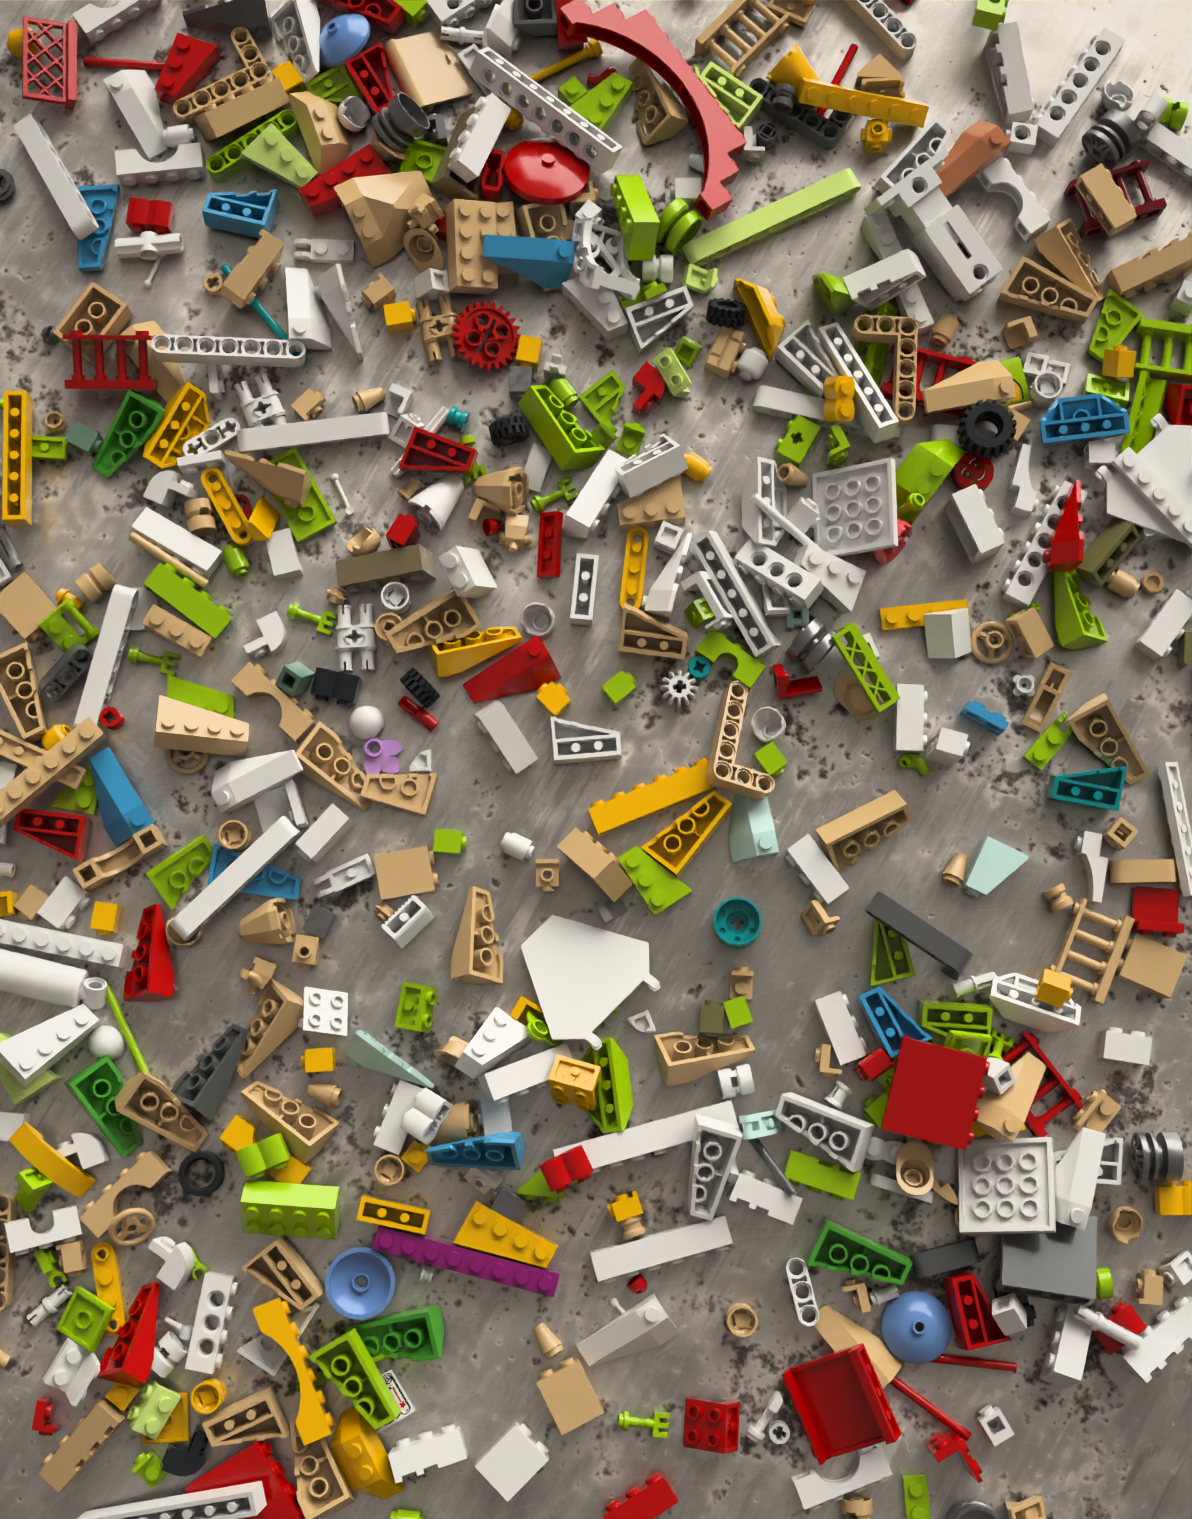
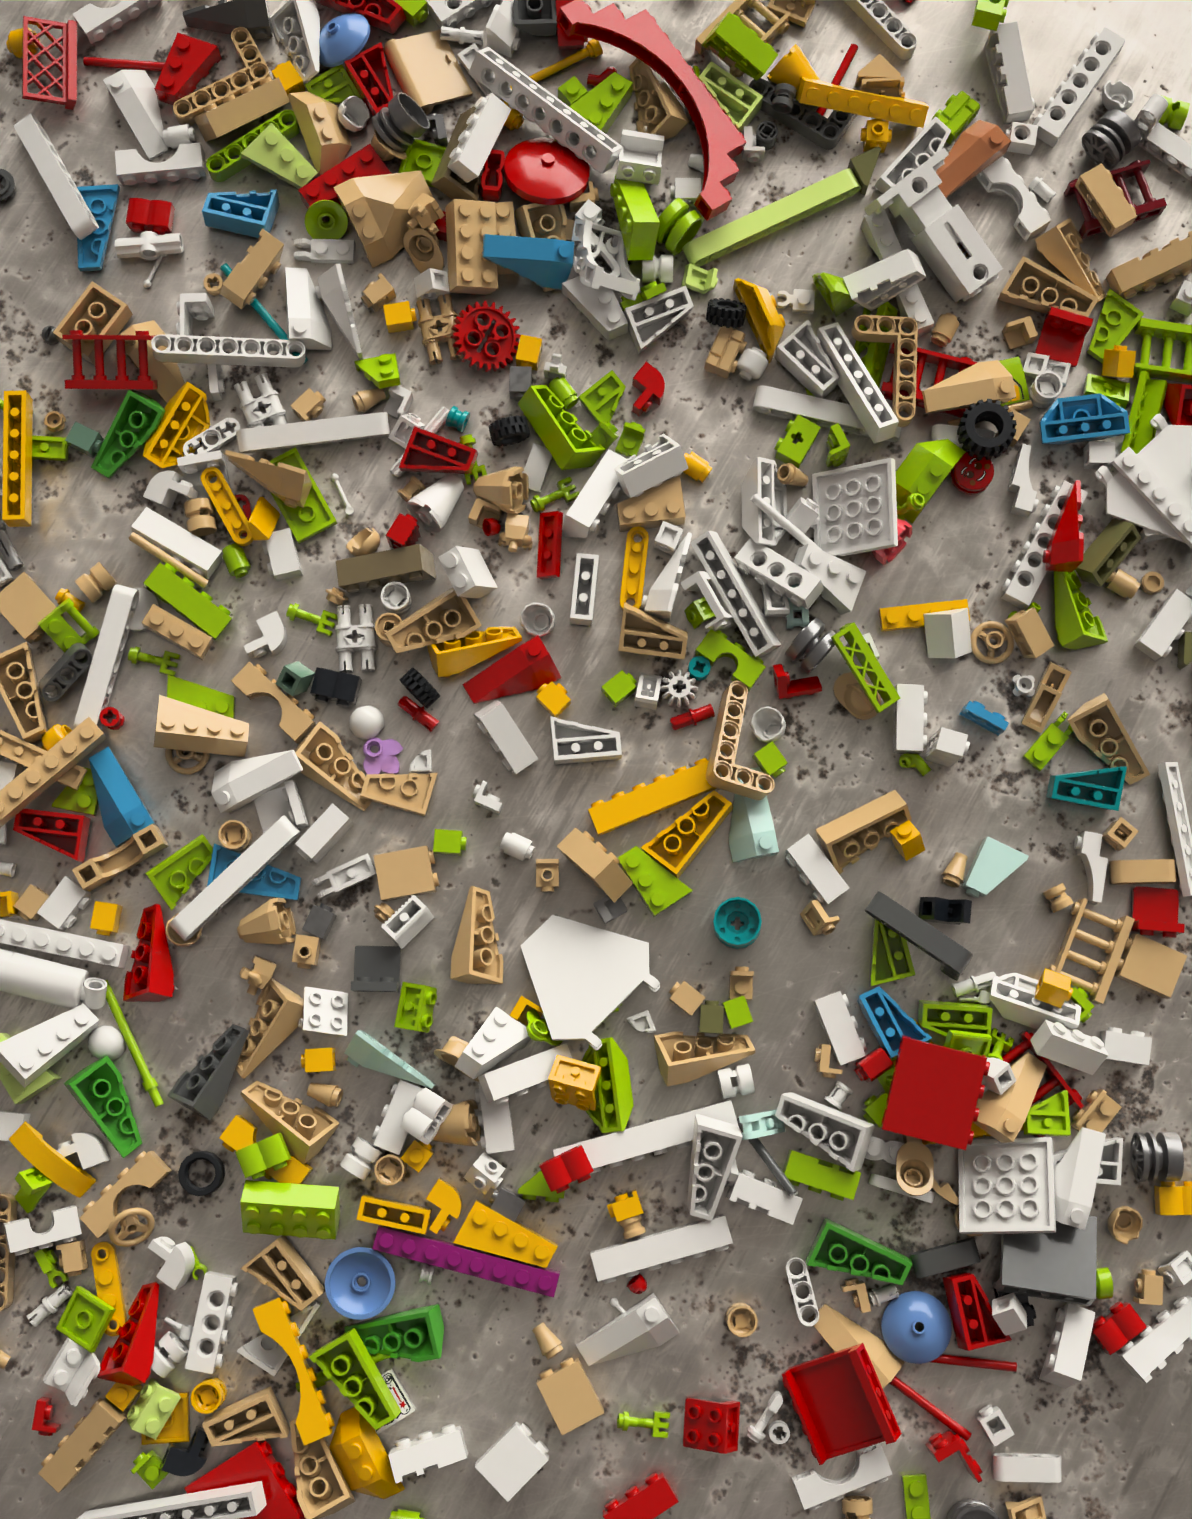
(158, 1109): tan wedge -> none
(192, 306): none -> white bracket
(334, 228): none -> lime dish
(360, 1158): none -> white wheel
(376, 969): none -> dark grey bracket
(380, 370): none -> lime wing
(450, 1202): none -> yellow brick
(488, 802): none -> white bracket
(489, 1151): dark azure wedge -> none
(640, 157): none -> white panel
(648, 691): none -> white slope
(672, 373): yellowish green bracket -> none
(686, 997): none -> tan brick
(687, 350): lime slope -> none
(692, 717): none -> red axle
(741, 45): none -> lime wedge
(801, 301): none -> white plate
(839, 402): yellow brick -> none
(863, 167): none -> olive slope
(907, 840): none -> yellow brick
(945, 910): none -> black brick
(958, 114): none -> lime brick
(974, 523): white piece -> none
(983, 998): none -> white hand
(1027, 1467): none -> white beam
(1042, 189): none -> white pin
(1049, 1117): none -> lime wing
(1063, 335): none -> red bracket
(1069, 1047): none -> white brick
(1080, 997): none -> lime bracket
(1099, 1322): white pin -> none

